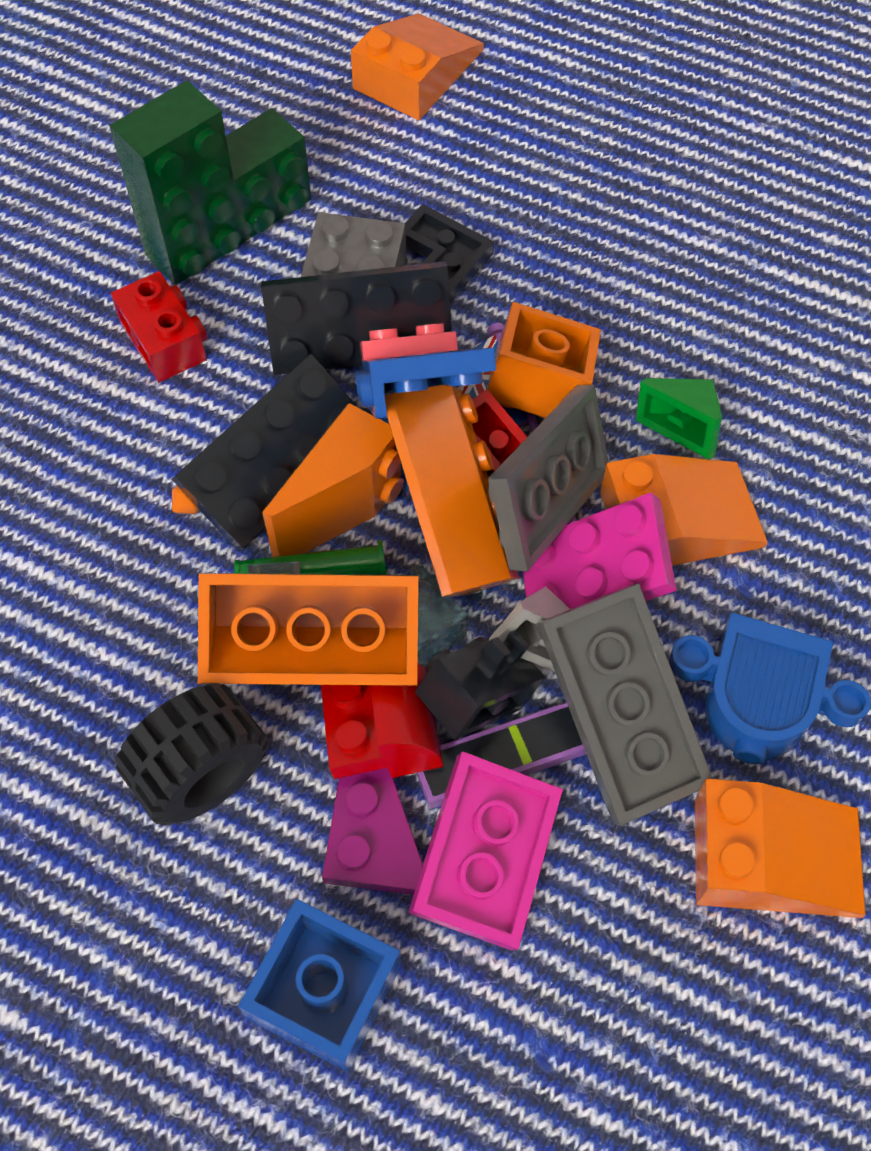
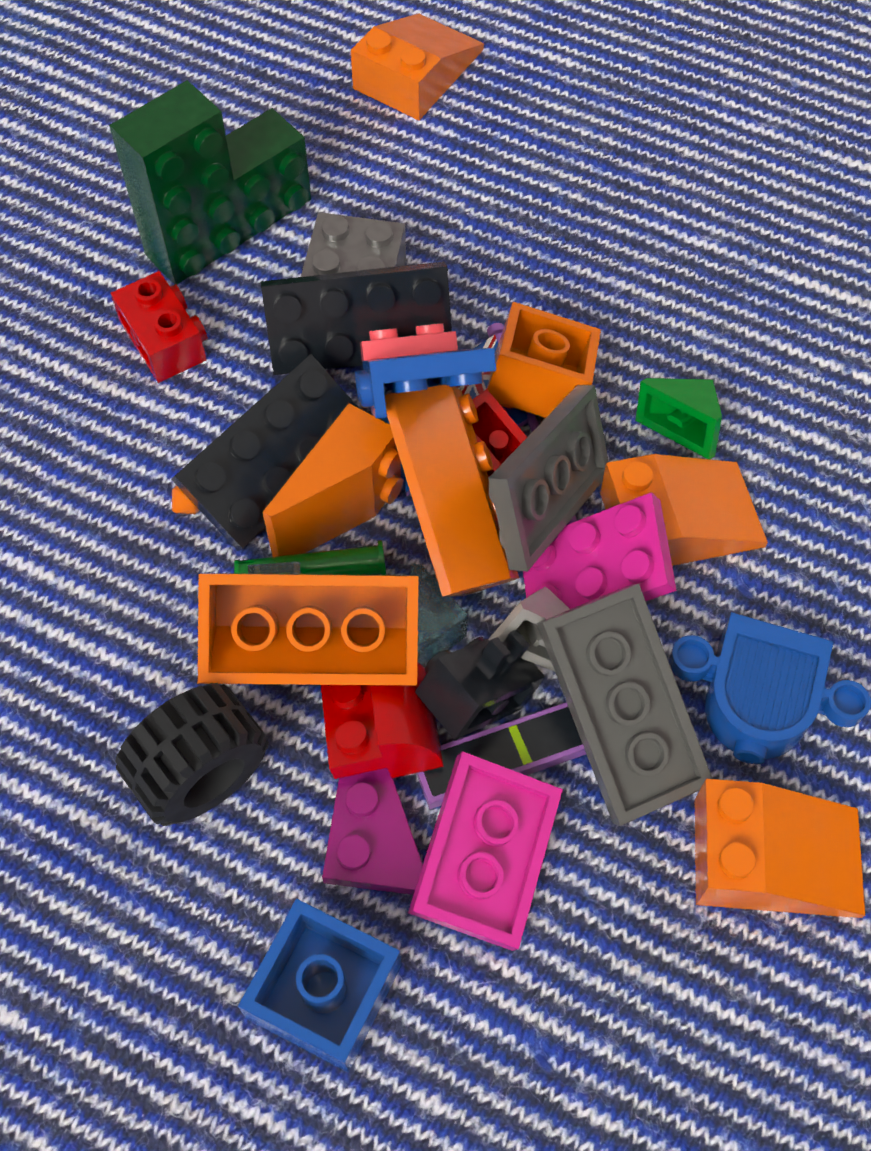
(448, 241): black plate -> none

